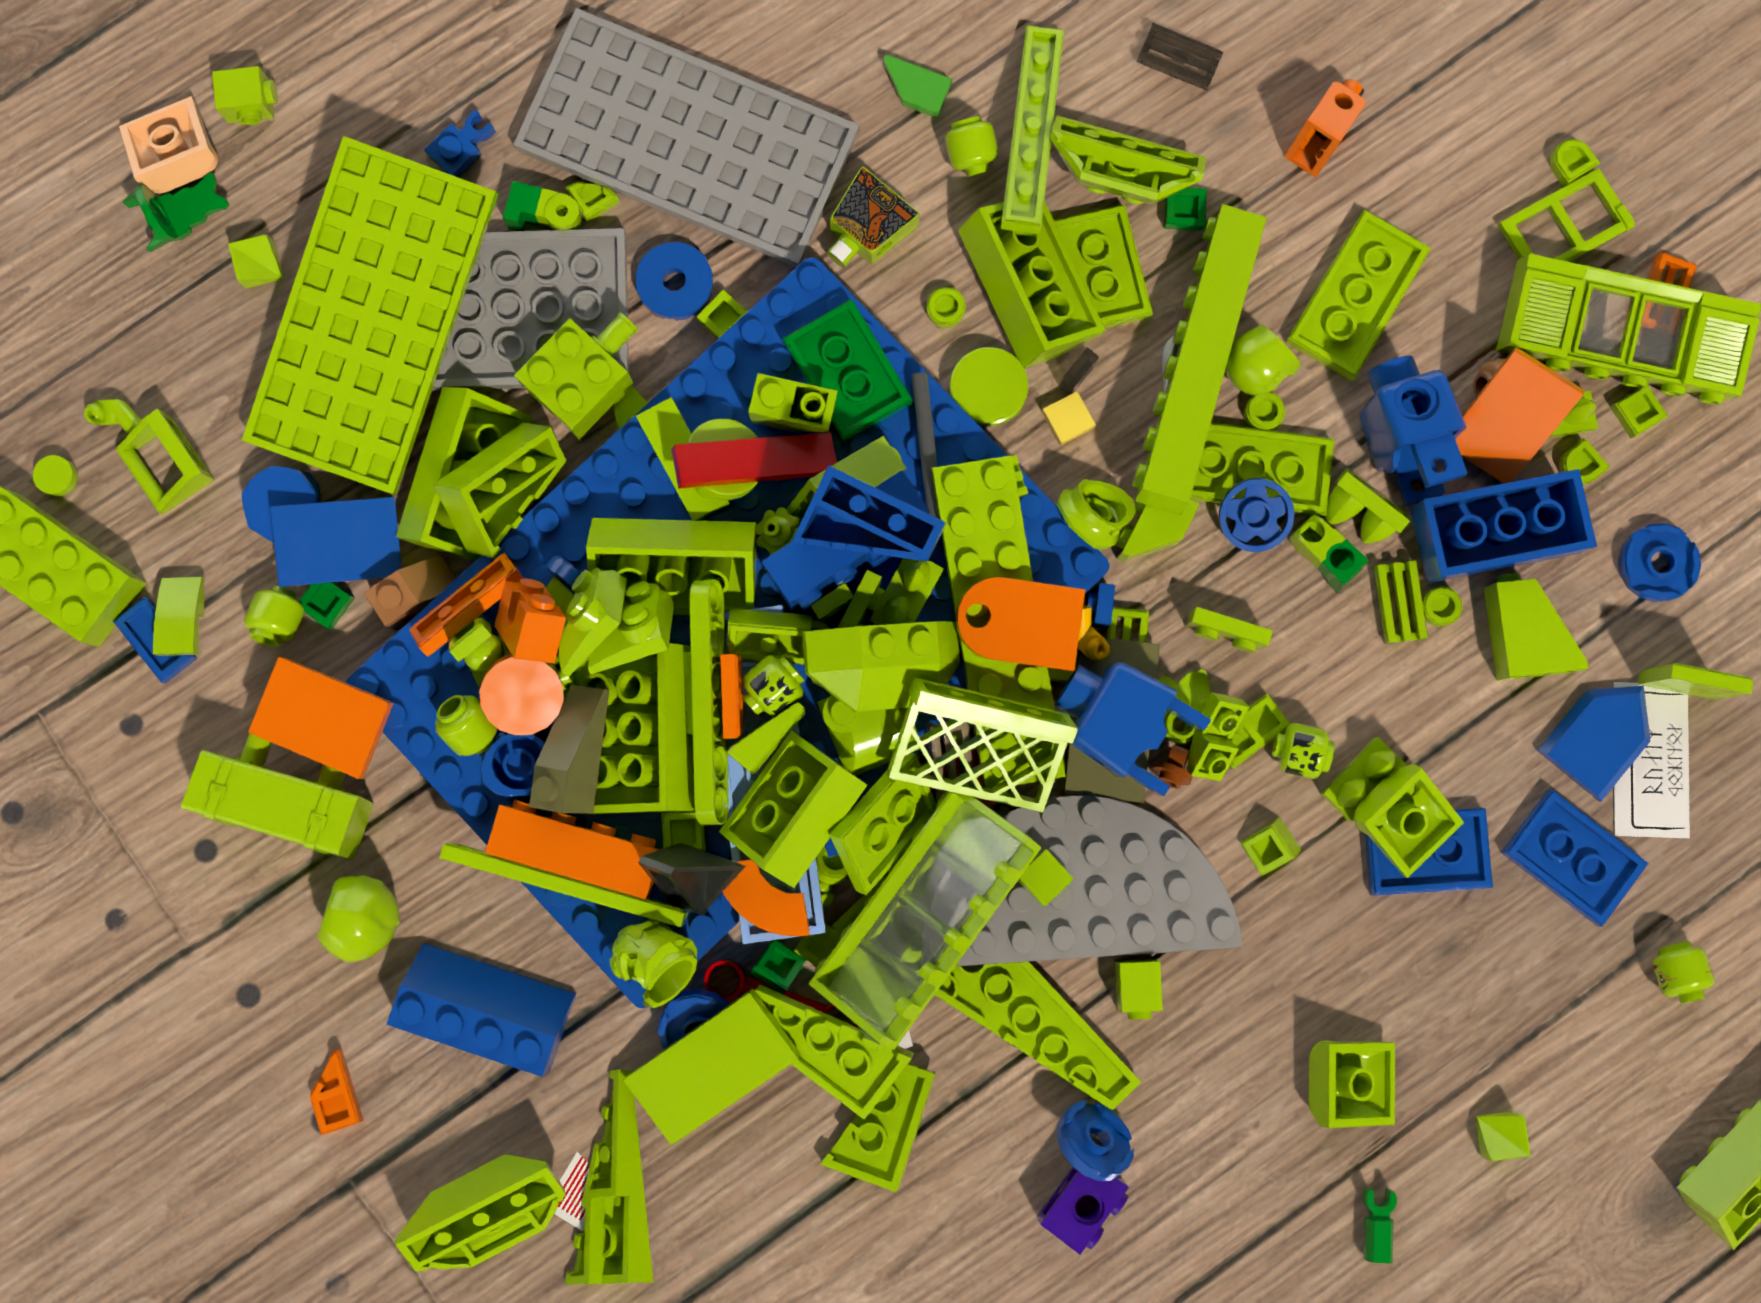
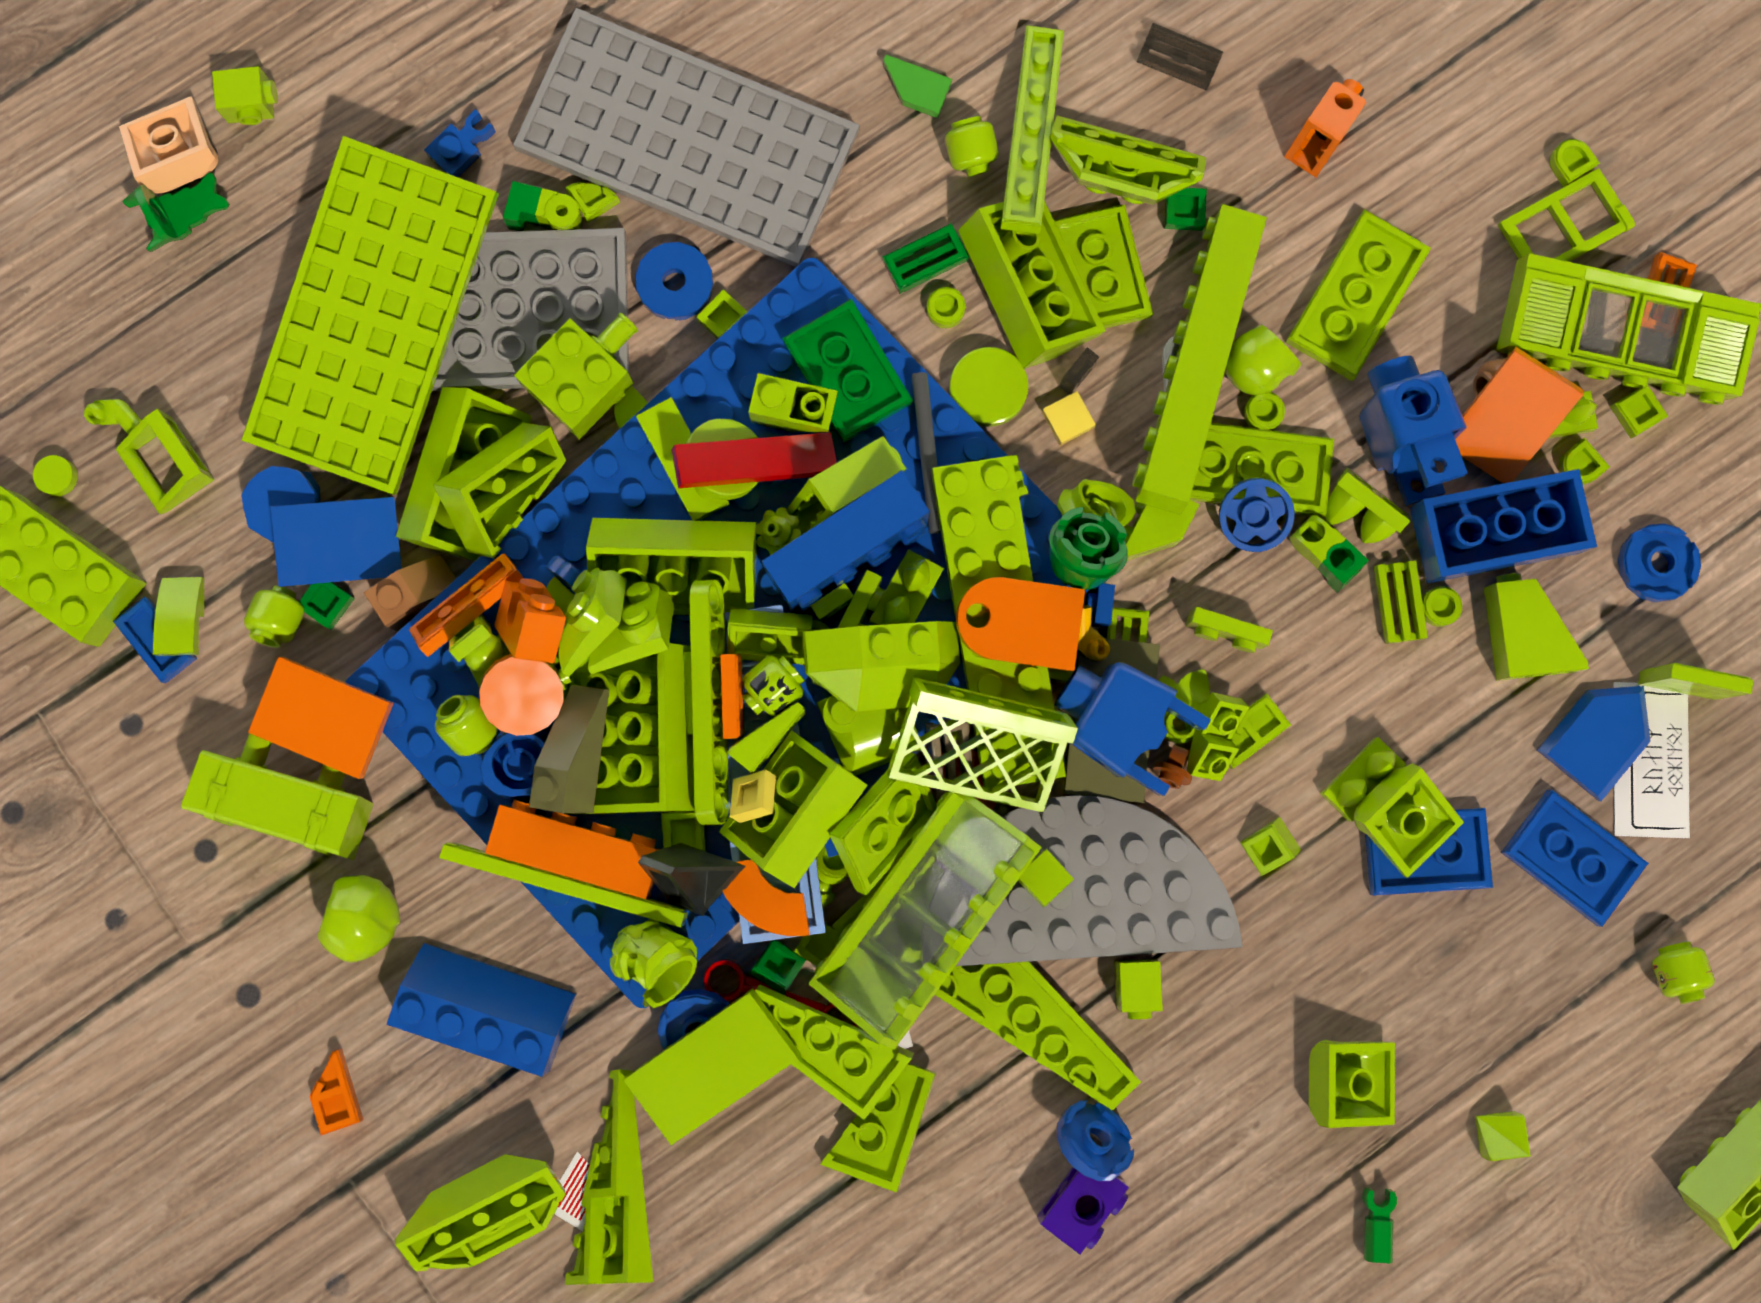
(255, 261): lime slope -> none
(752, 796): none -> light yellow tile
(866, 520): blue wedge -> none
(869, 220): torso -> none
(896, 273): none -> green tile
(1087, 548): none -> green cone
(1303, 750): lime head -> none

